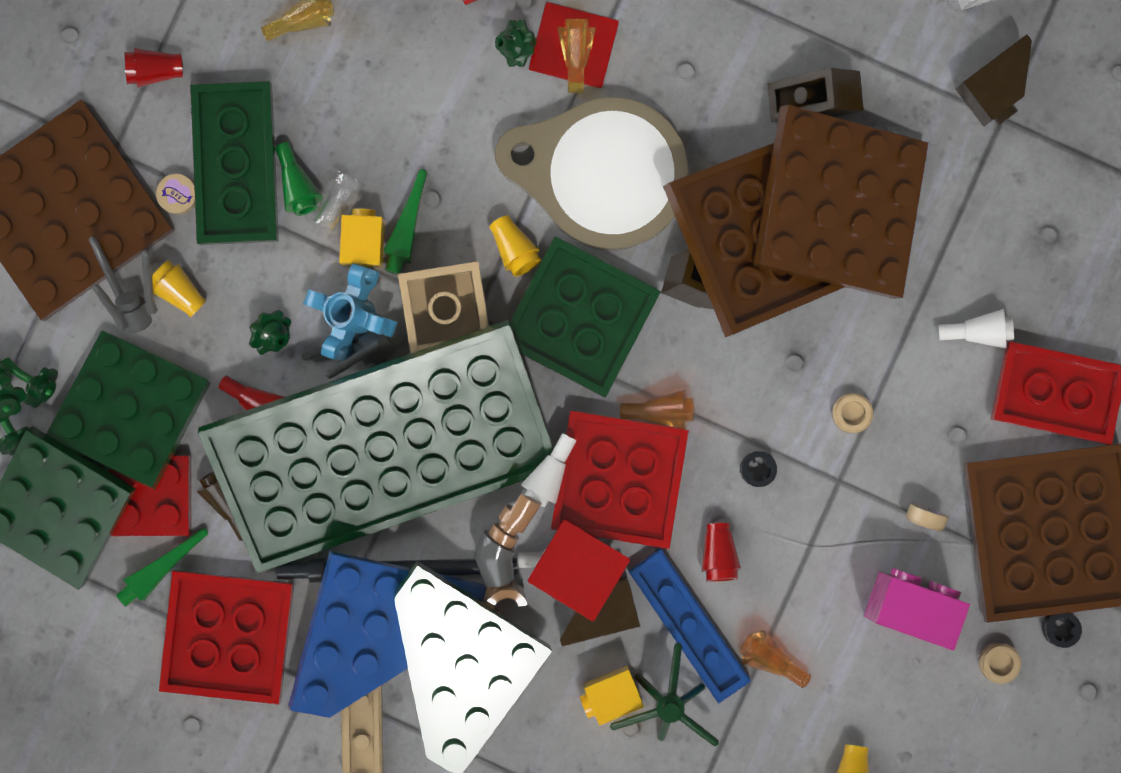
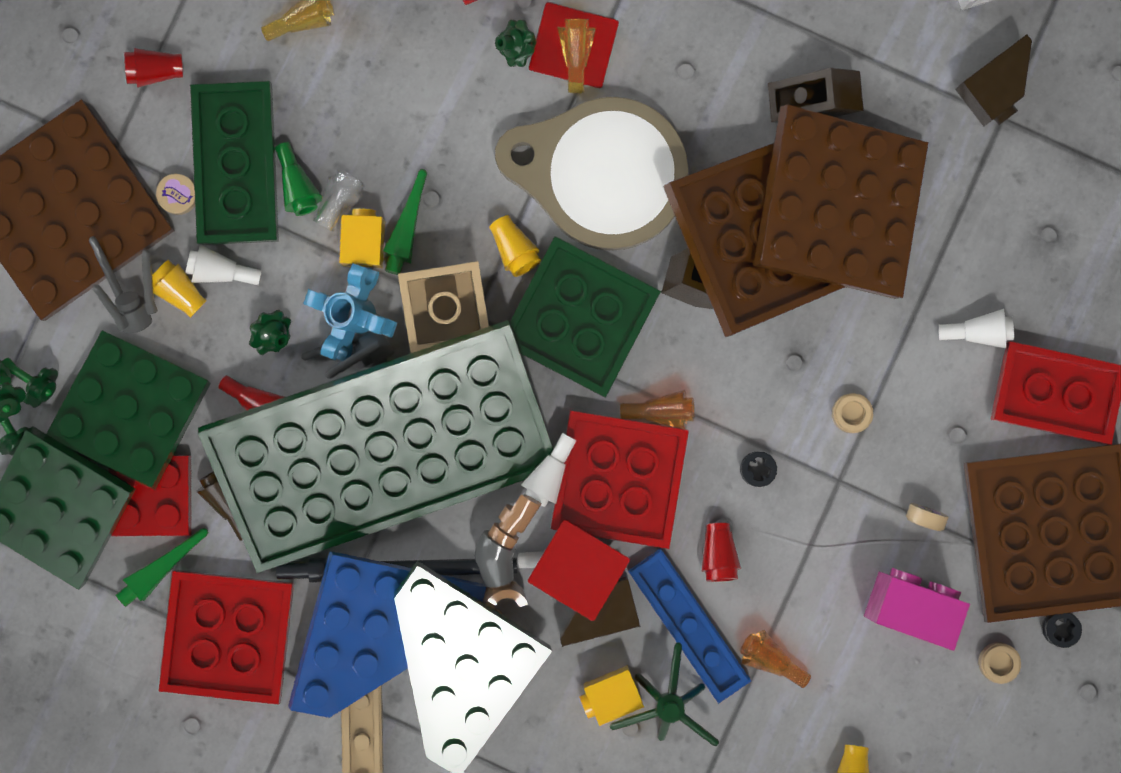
(213, 267): none -> white cone

